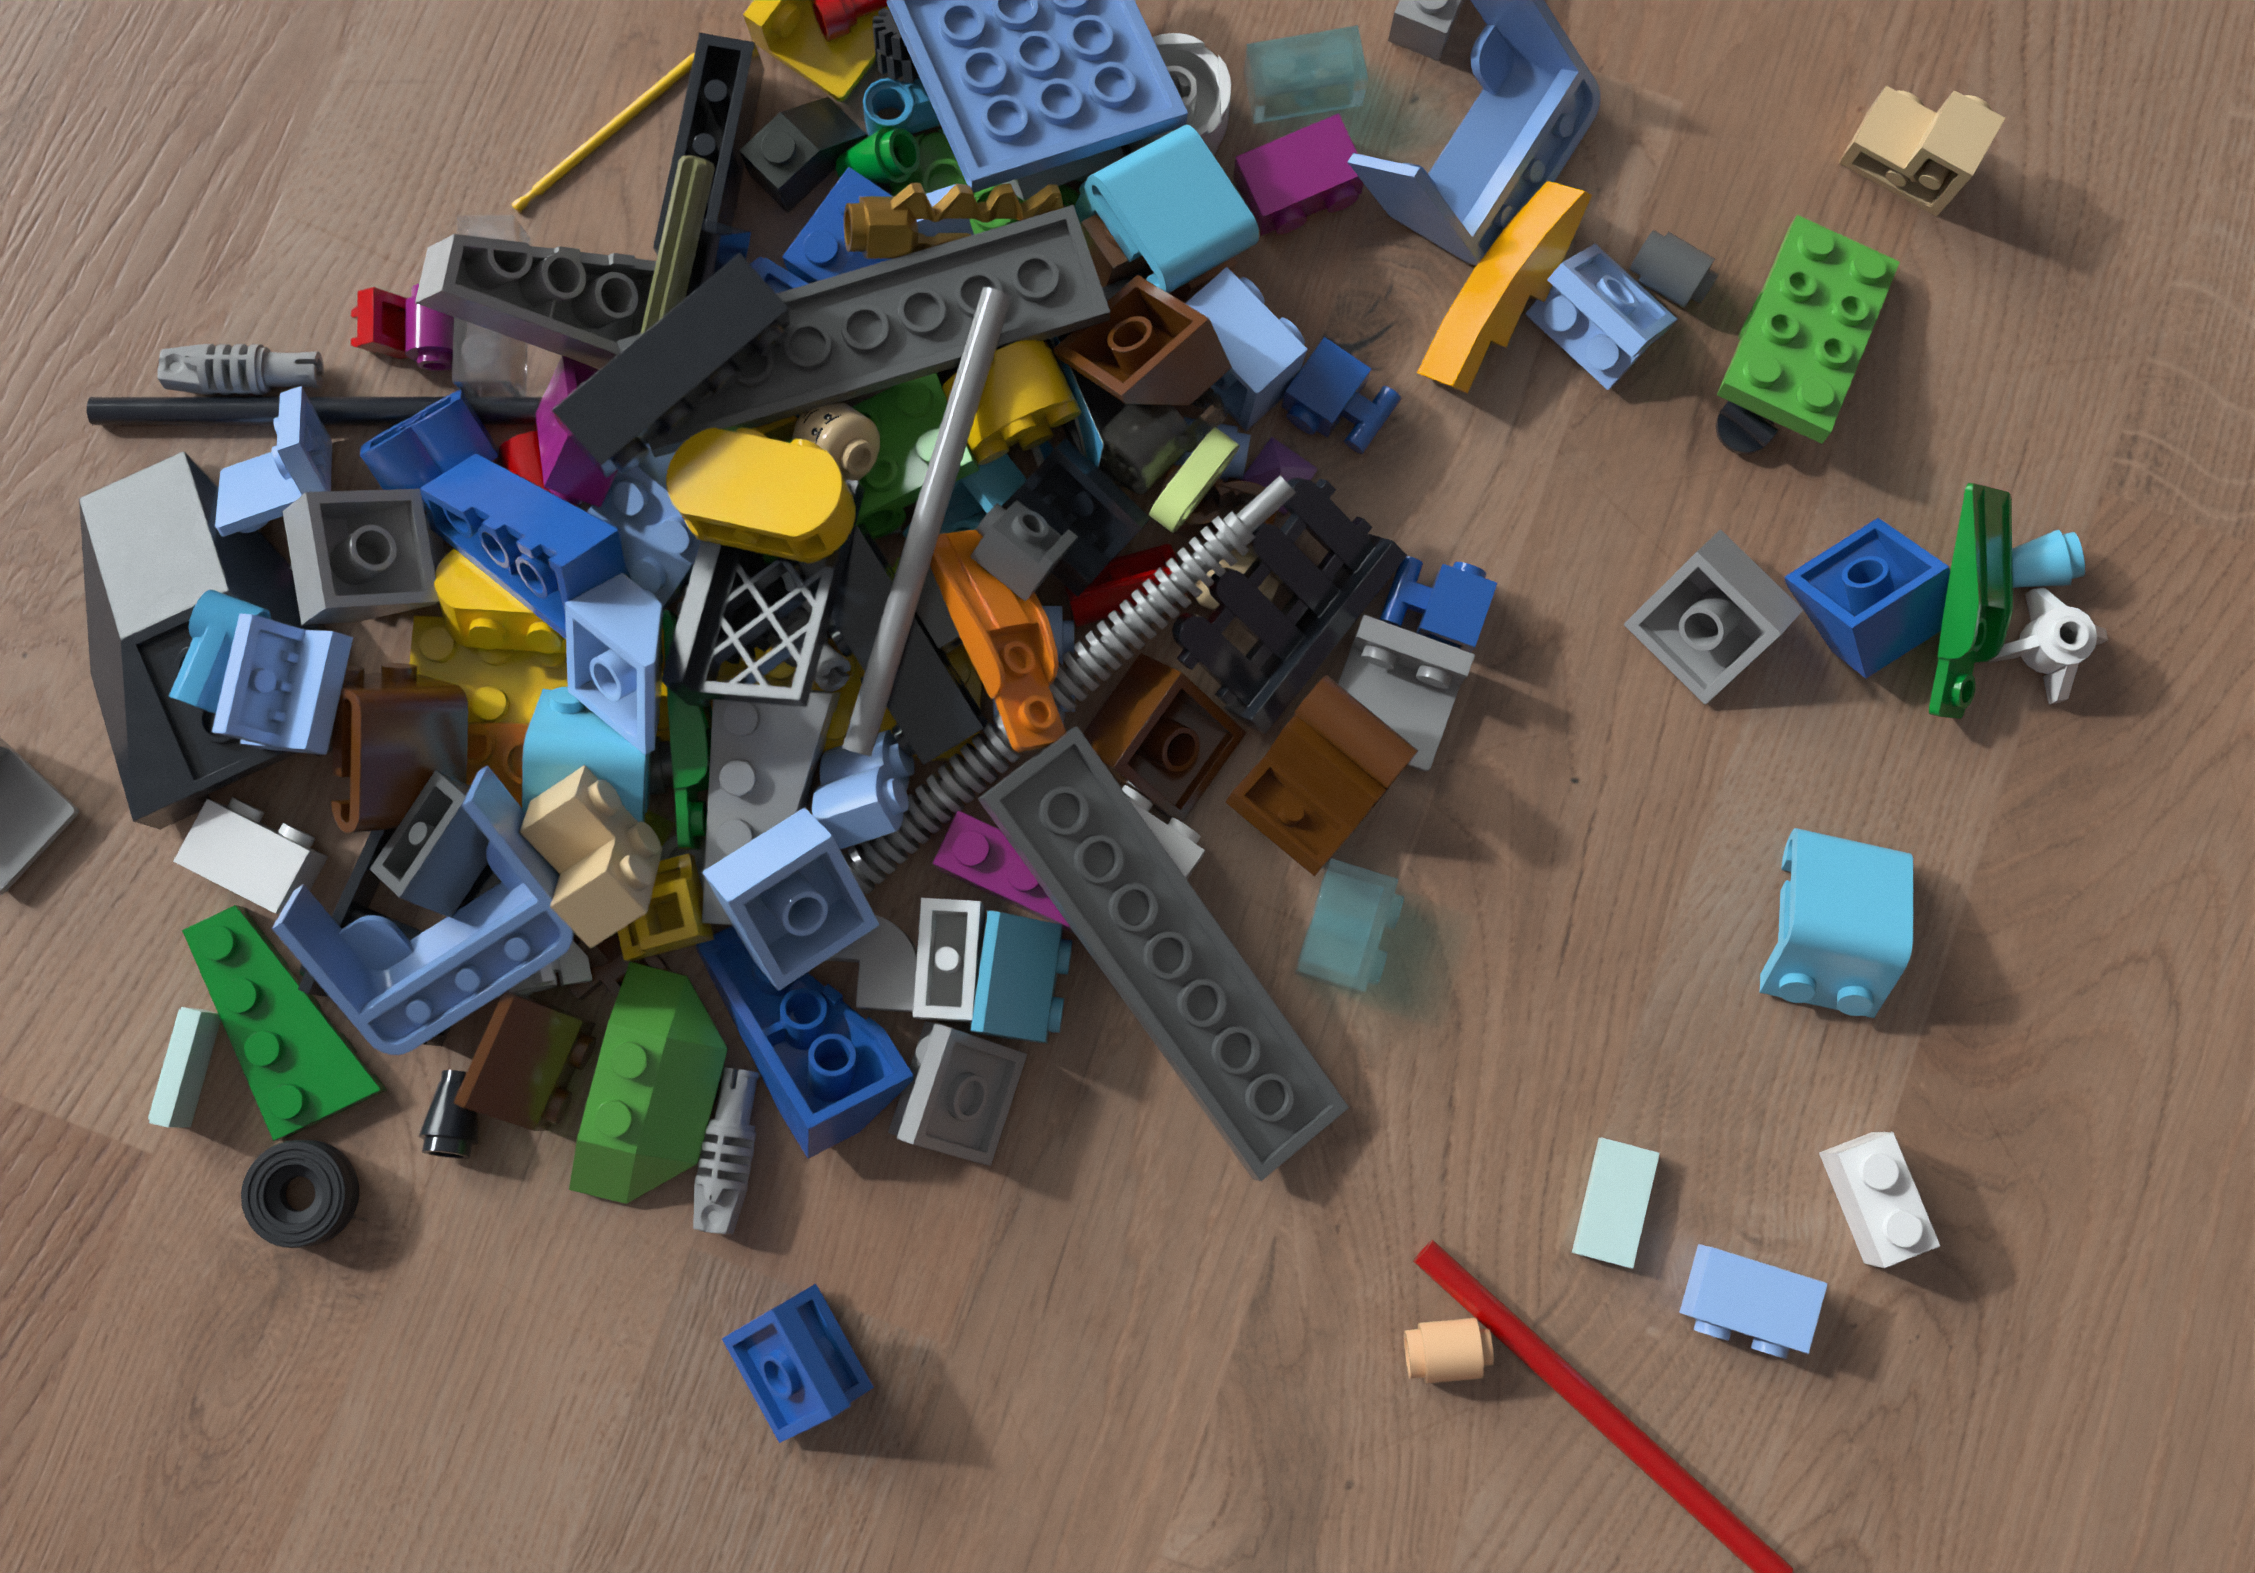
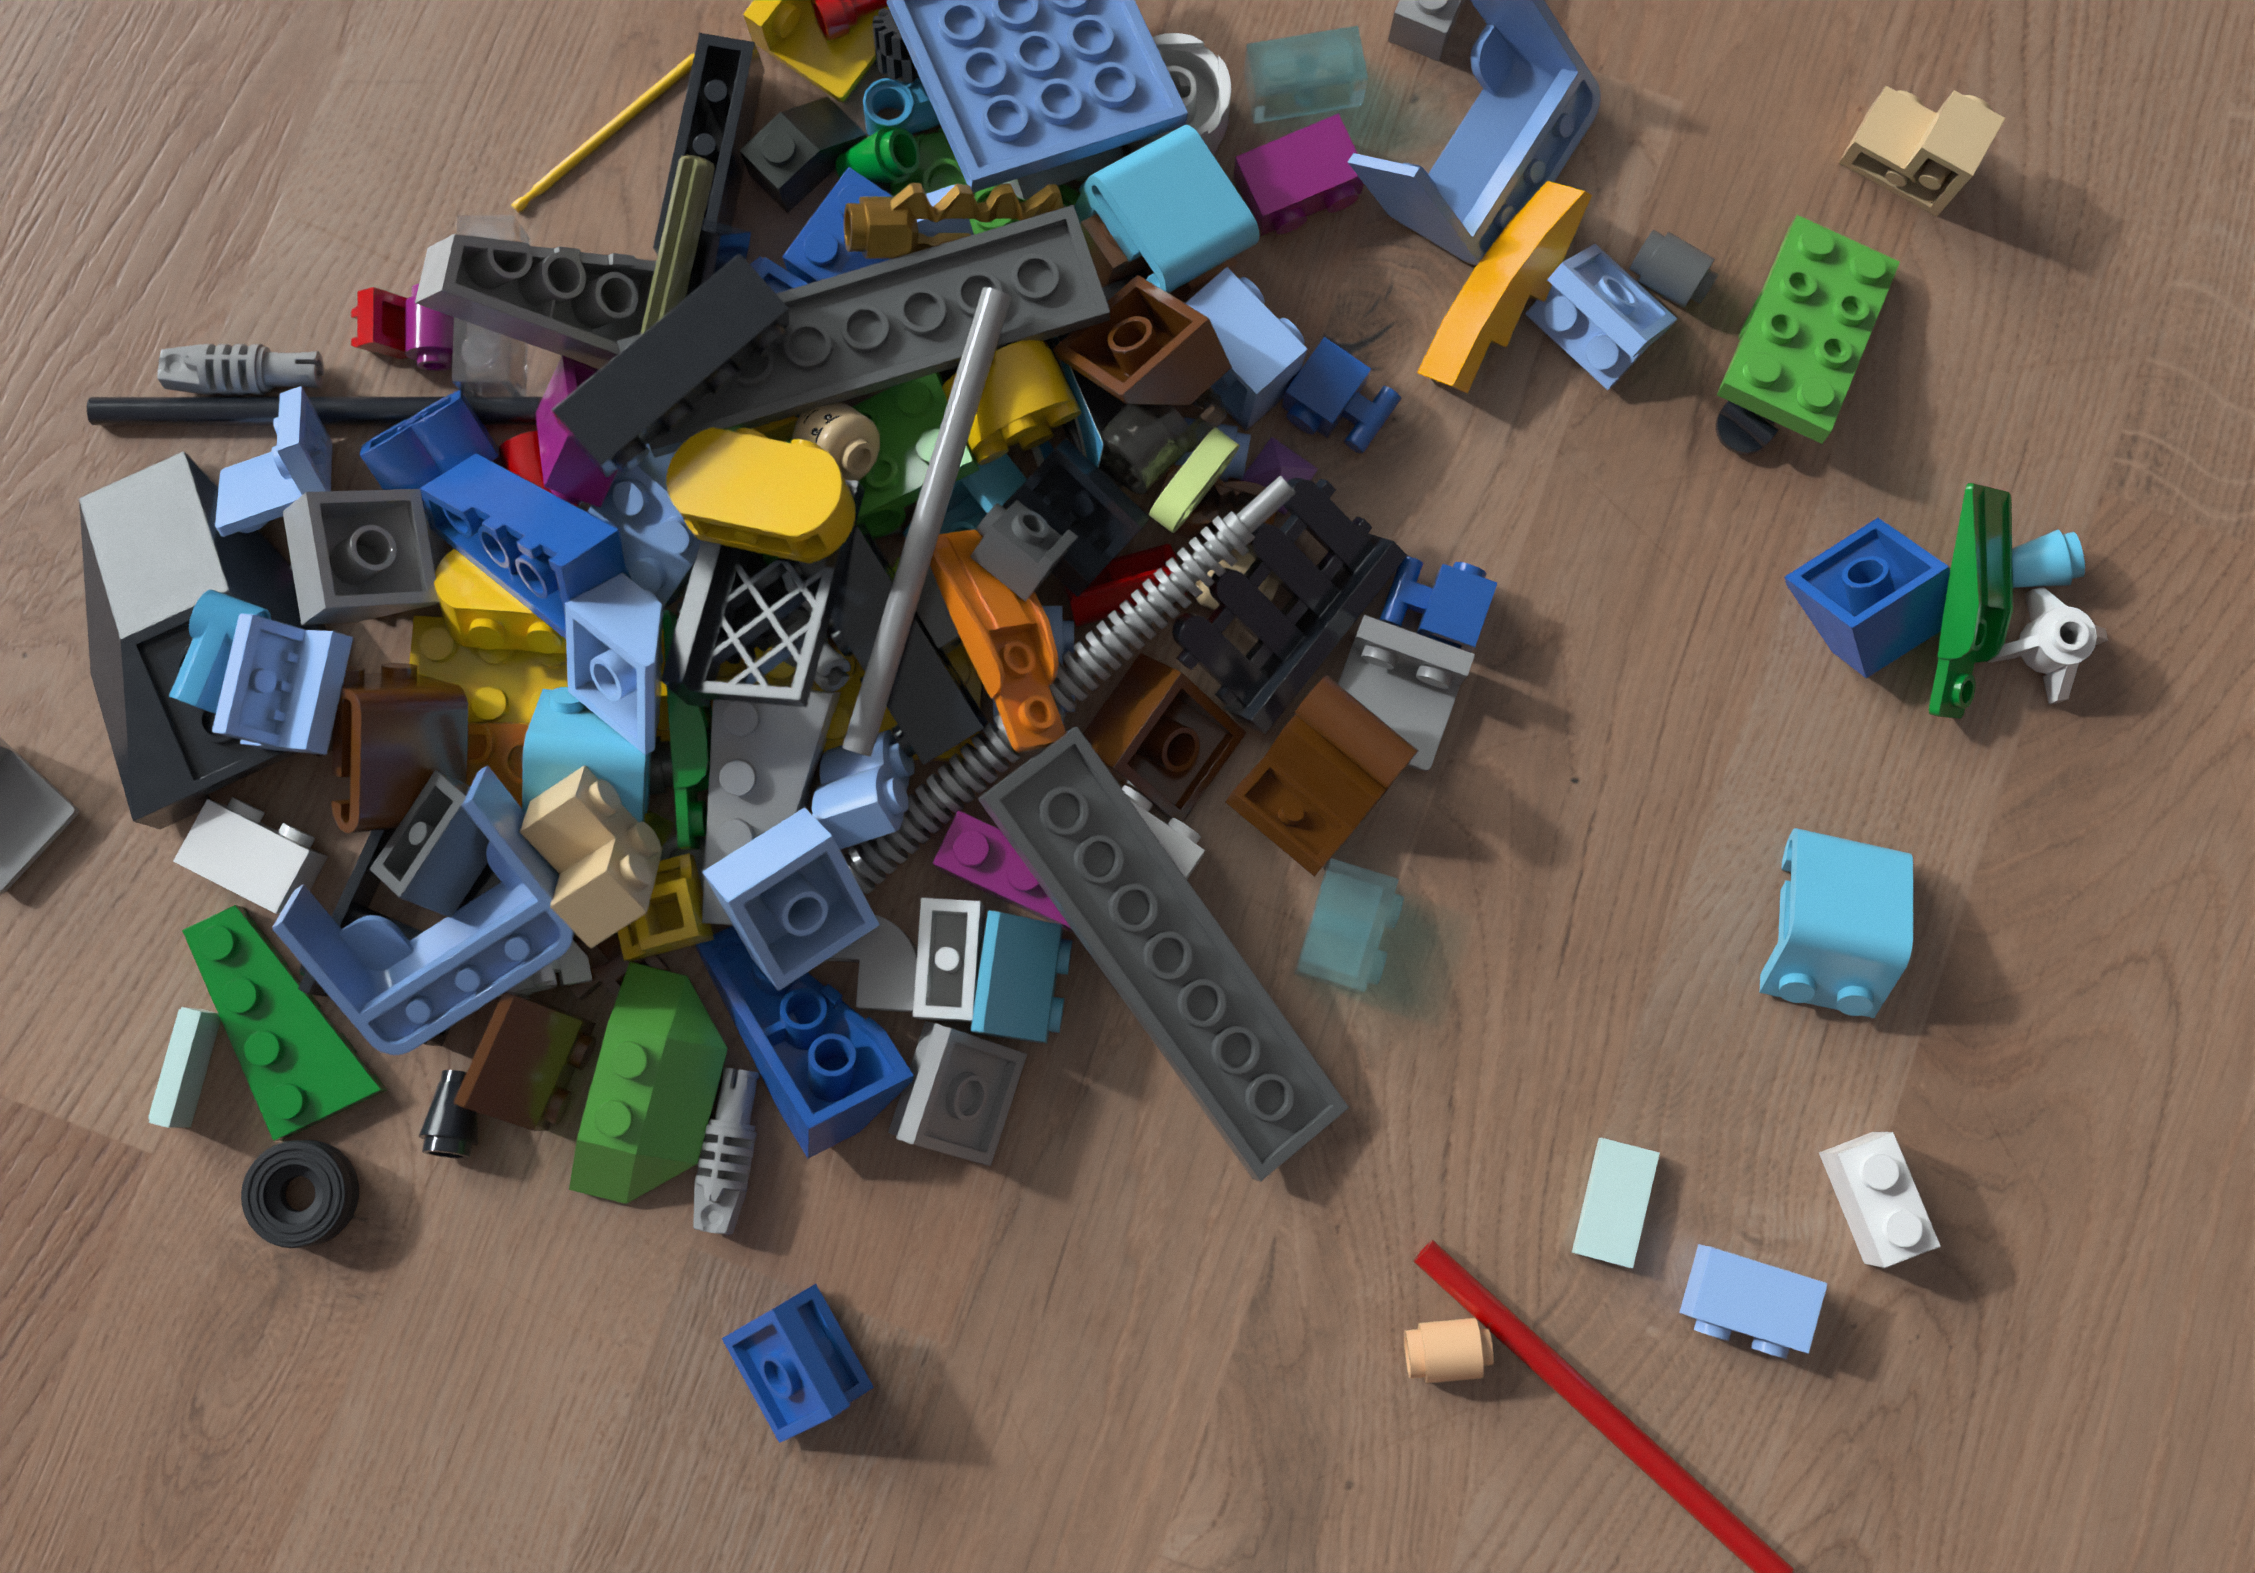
(1713, 617): light grey slope -> none

